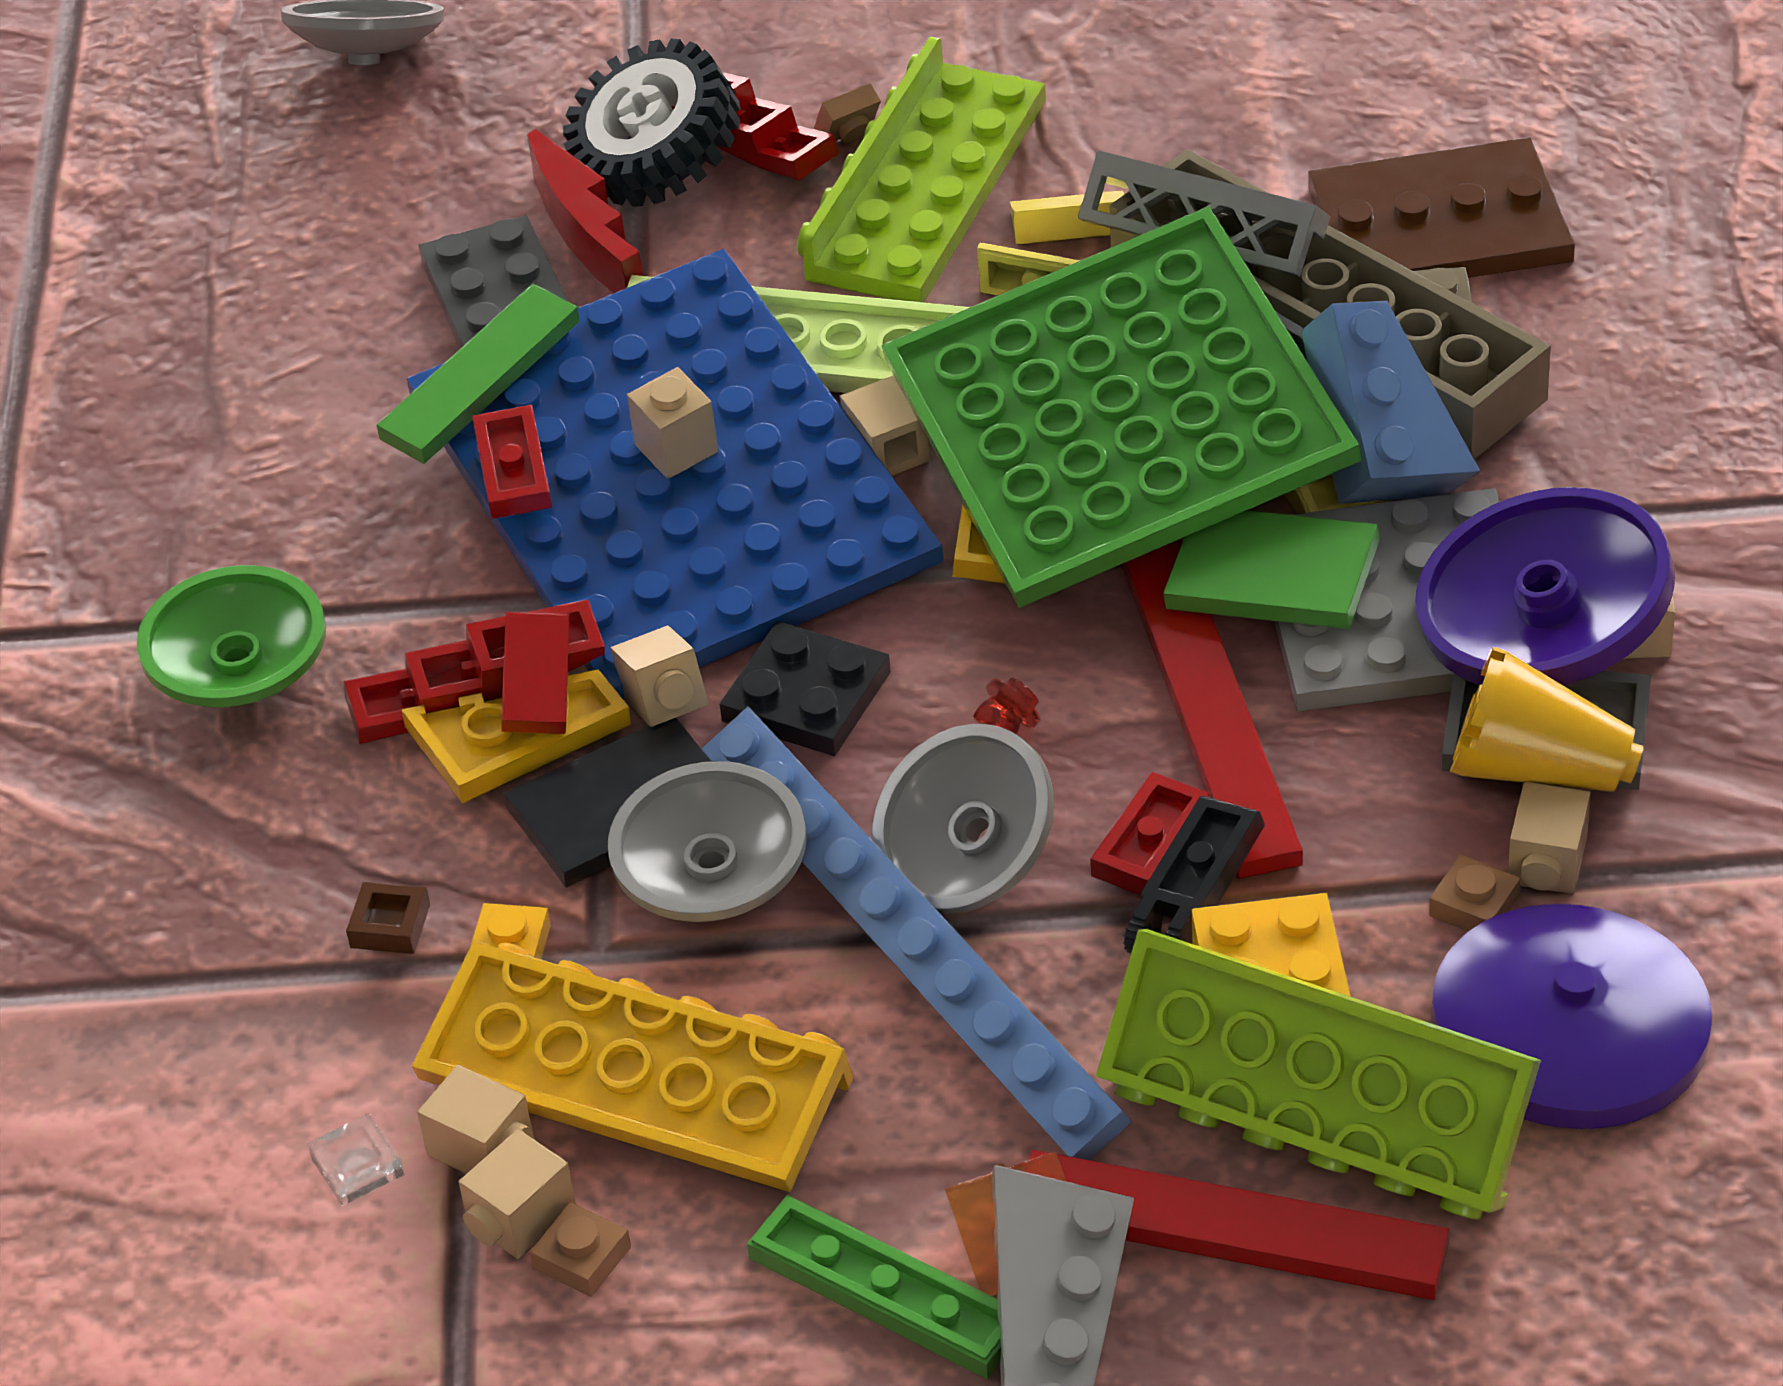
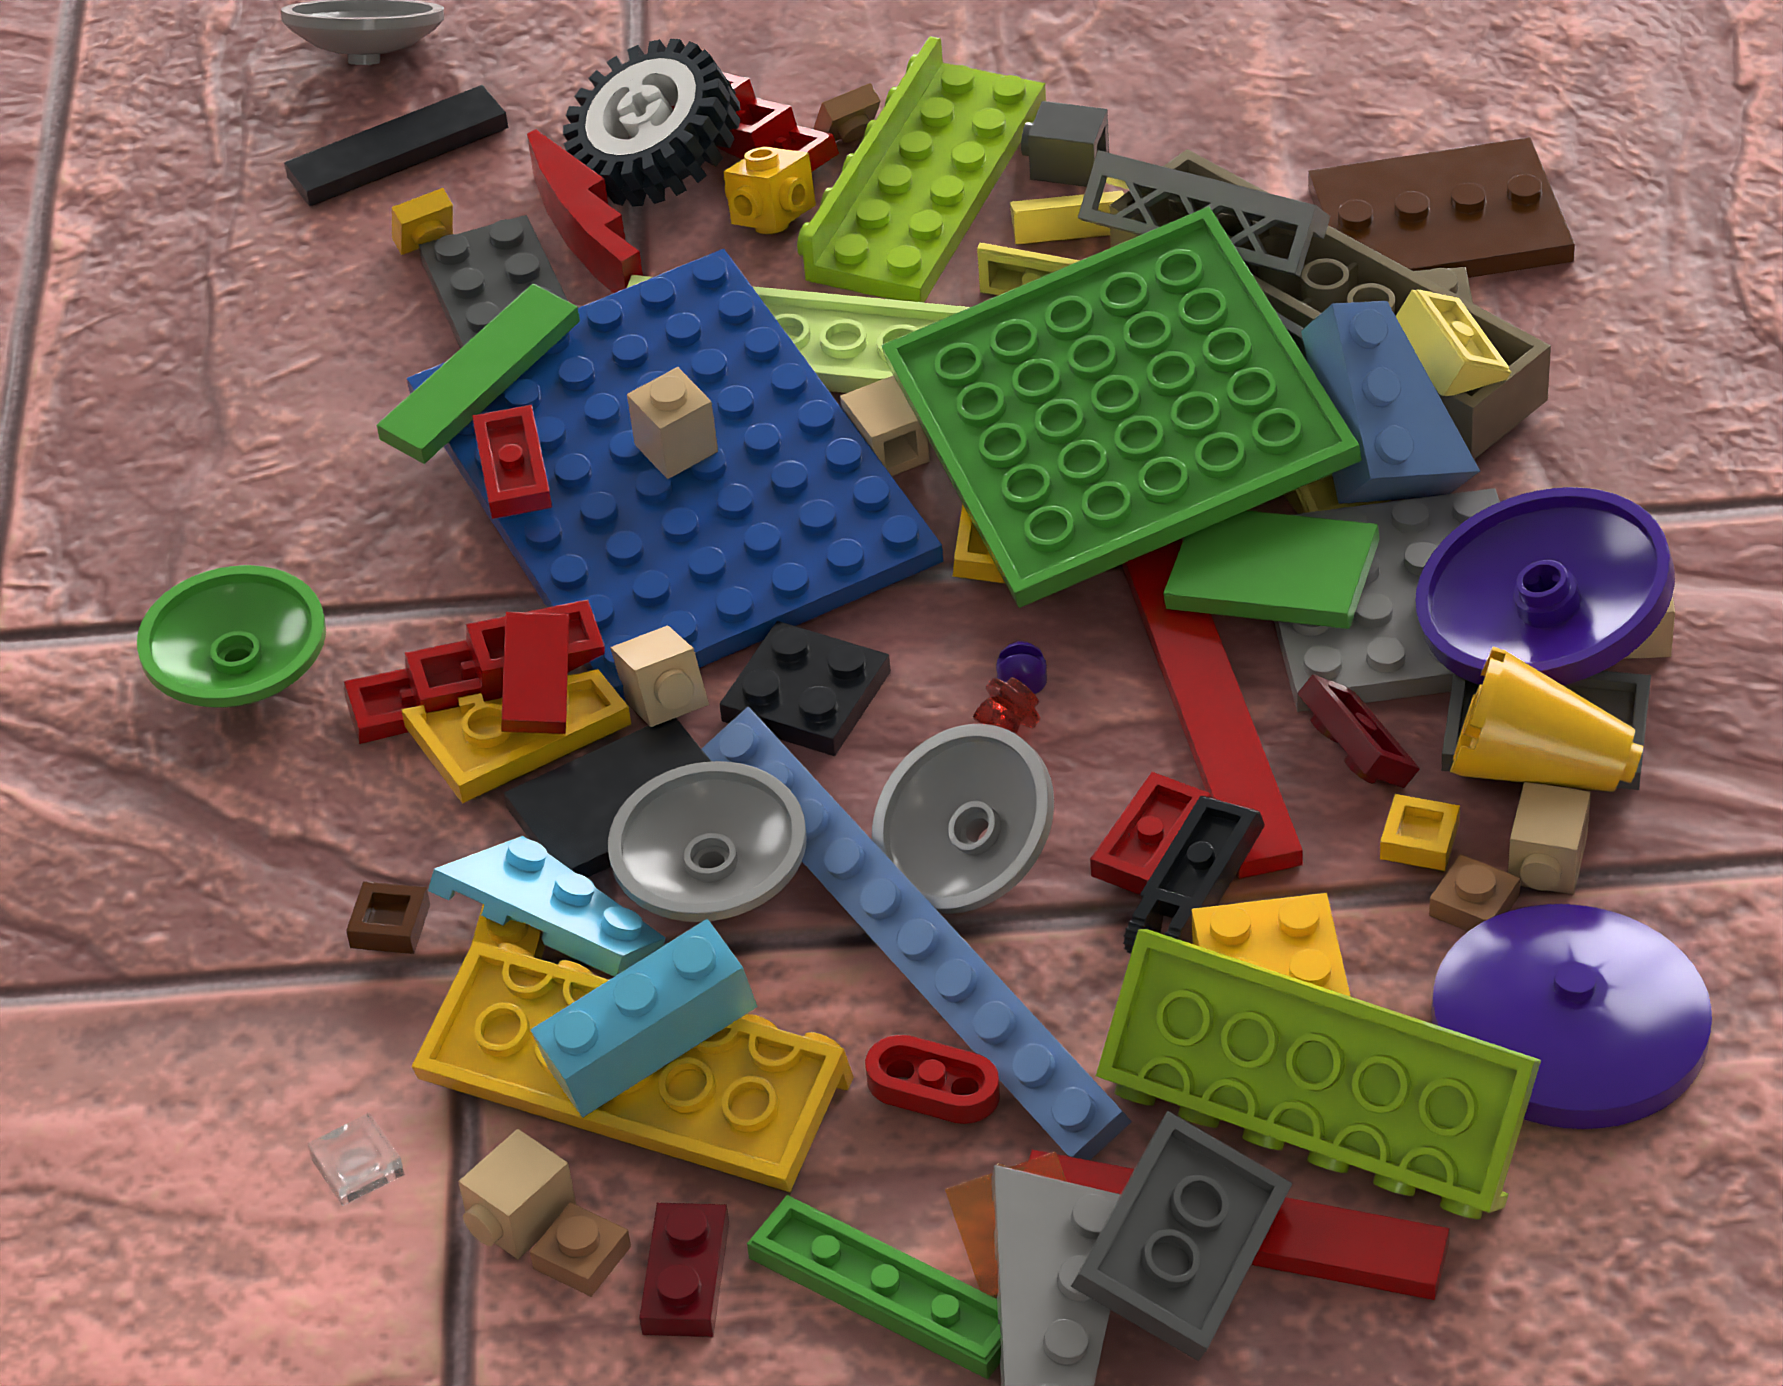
(396, 145): none -> black tile
(422, 220): none -> yellow plate
(470, 1118): tan brick -> none
(536, 889): none -> medium azure wing
(644, 1017): none -> medium azure brick
(684, 1270): none -> dark red plate
(769, 189): none -> yellow brick
(941, 1079): none -> red plate
(1023, 663): none -> dark purple hinge
(1065, 142): none -> dark grey brick
(1182, 1236): none -> dark grey plate
(1348, 721): none -> dark red plate
(1420, 832): none -> yellow plate
(1450, 343): none -> light yellow slope

